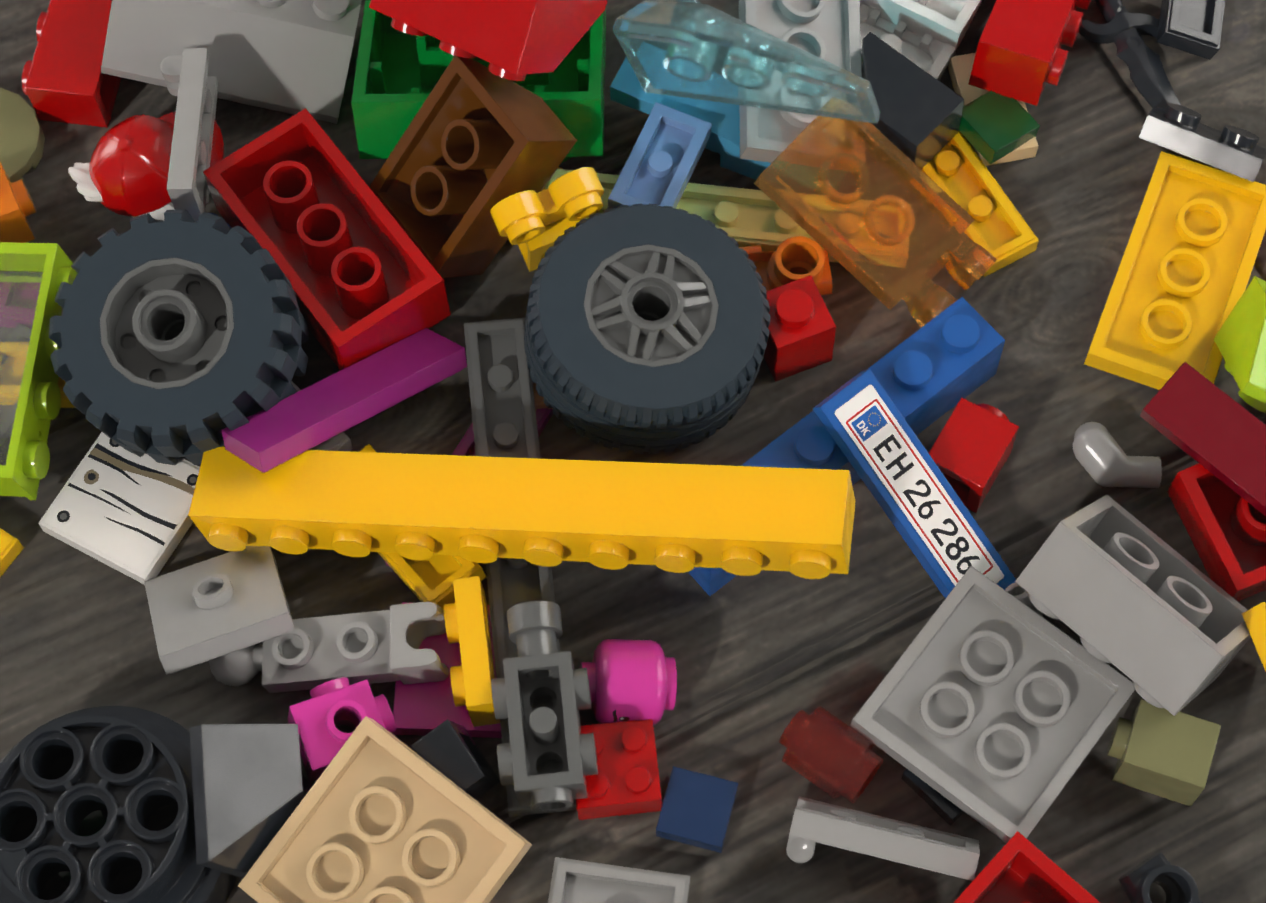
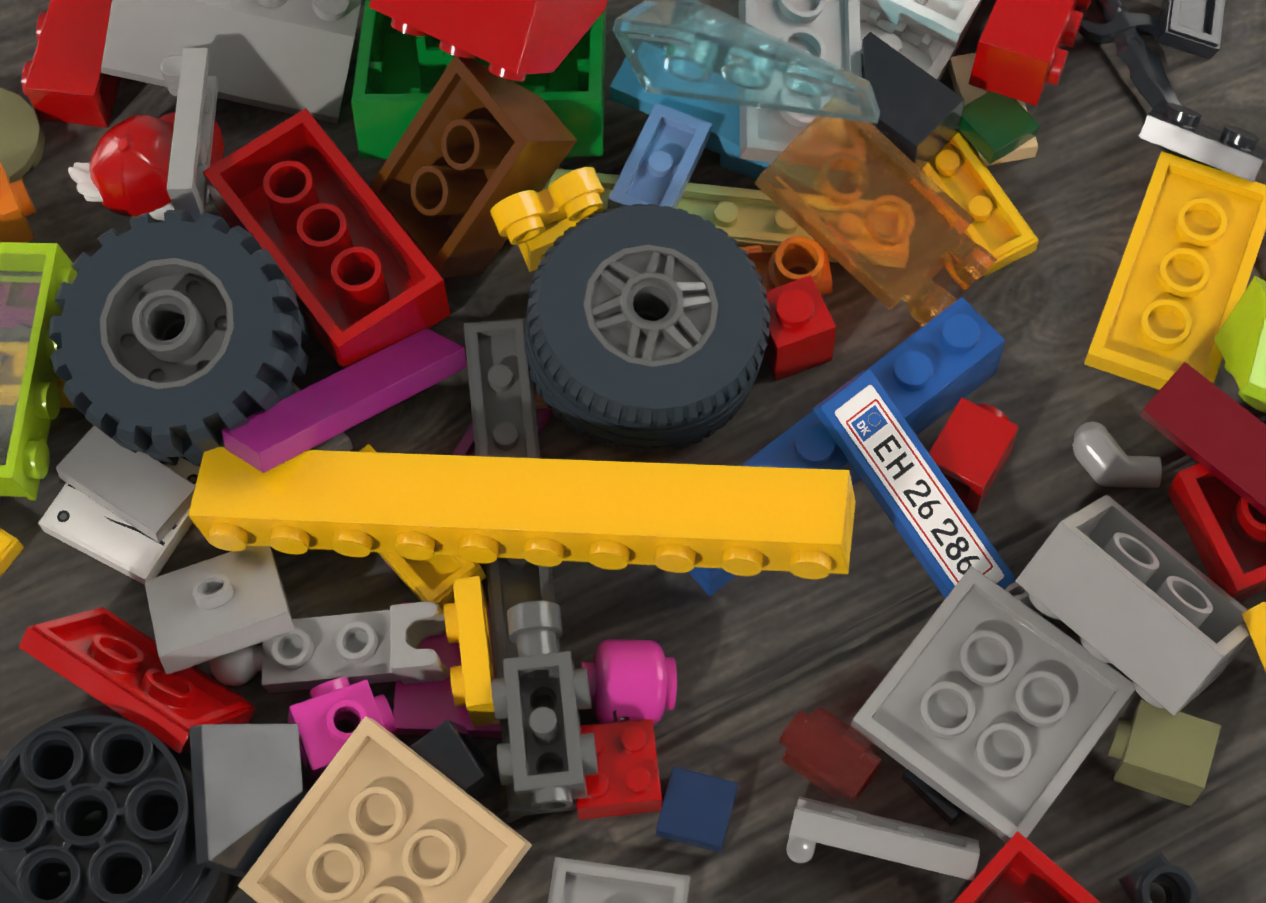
(126, 675): none -> red tile
(127, 483): none -> light grey tile

